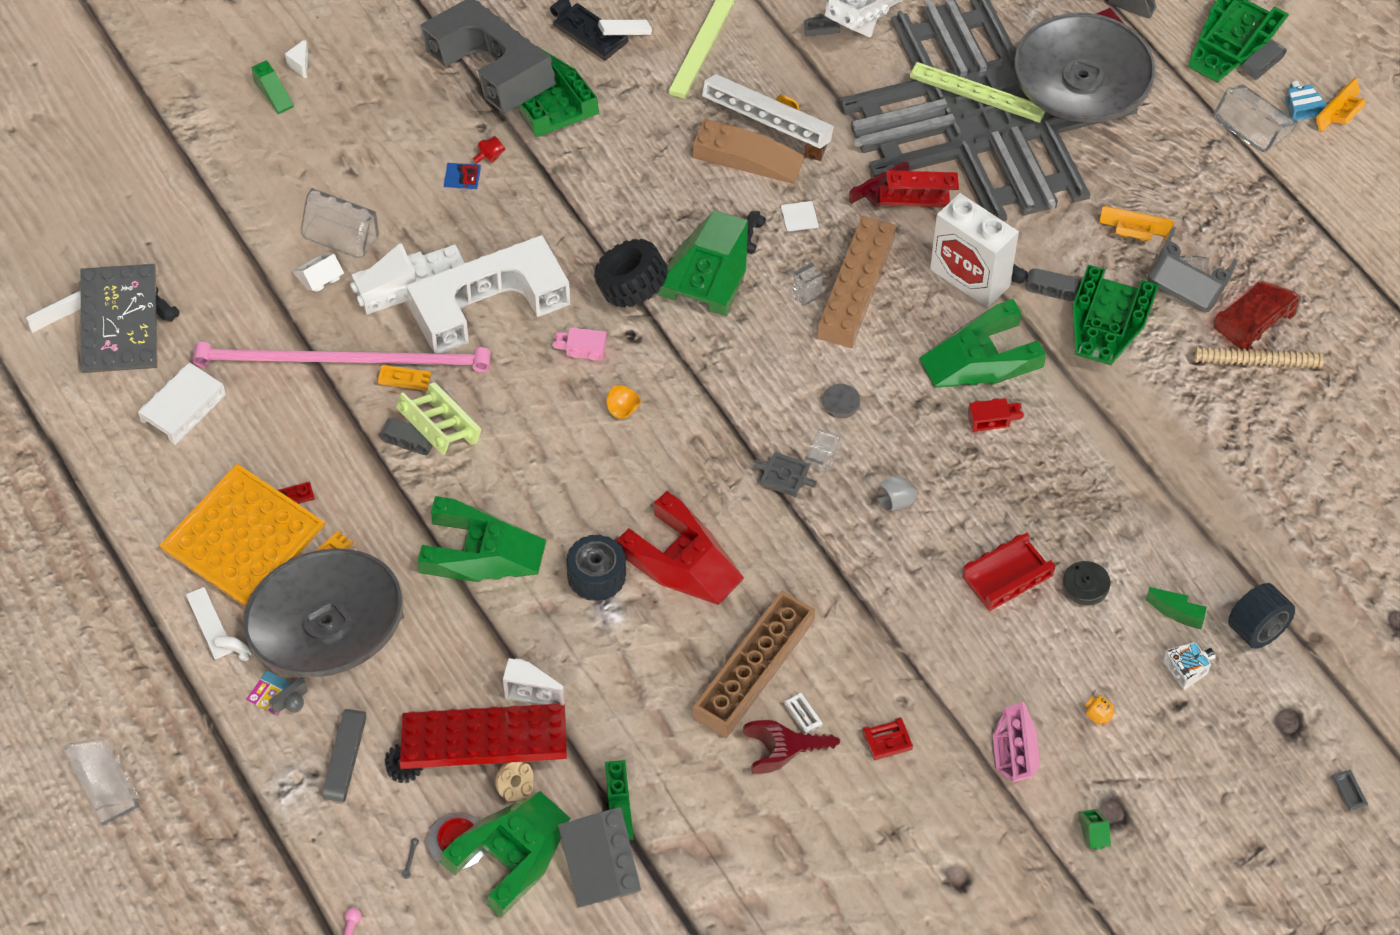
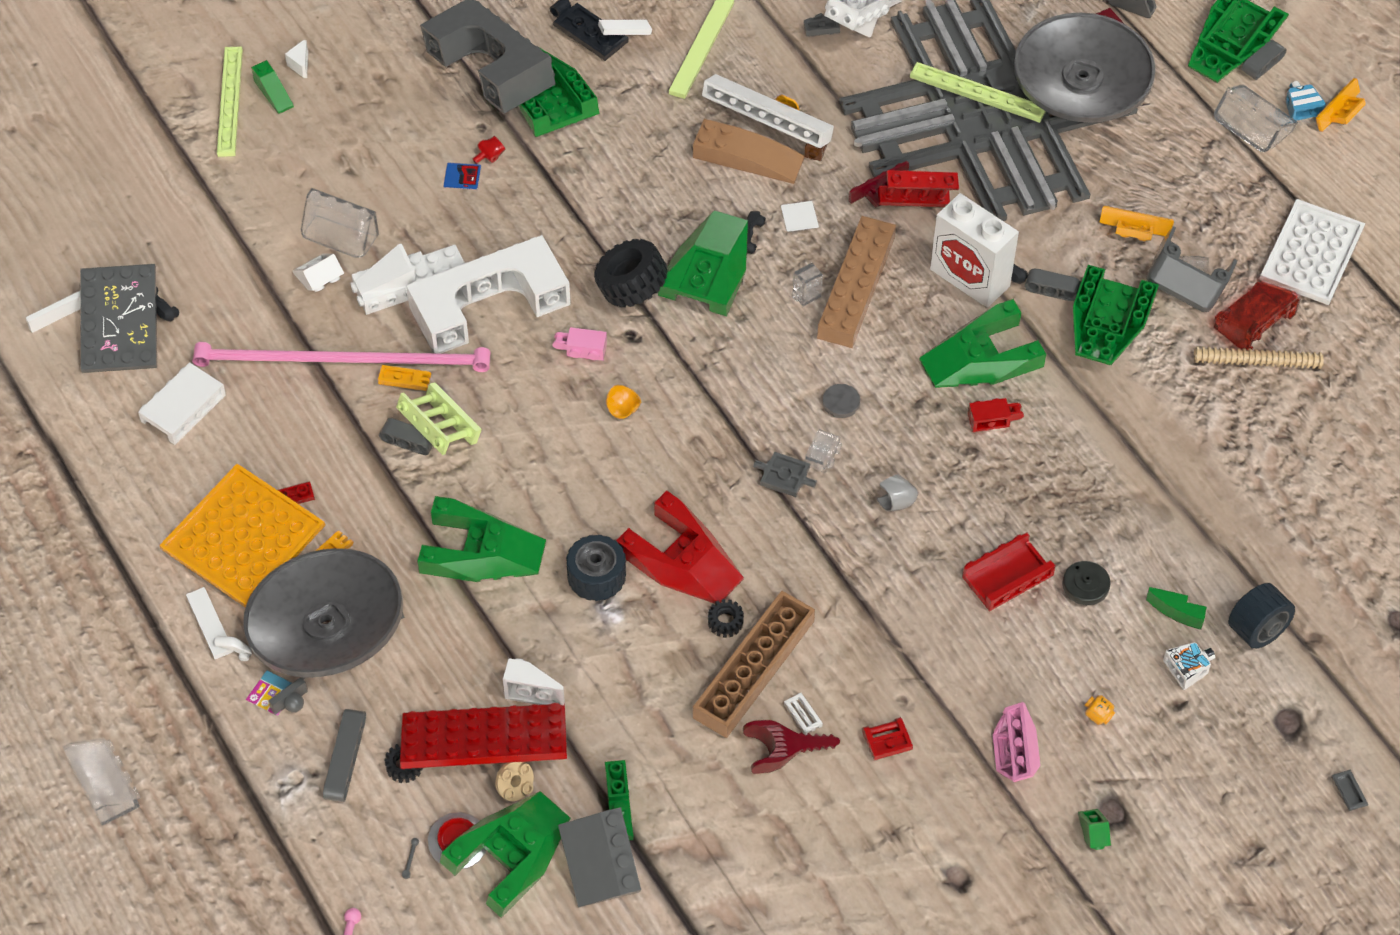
(229, 102): none -> yellowish green tile
(725, 608): none -> black tyre
(1312, 251): none -> white plate

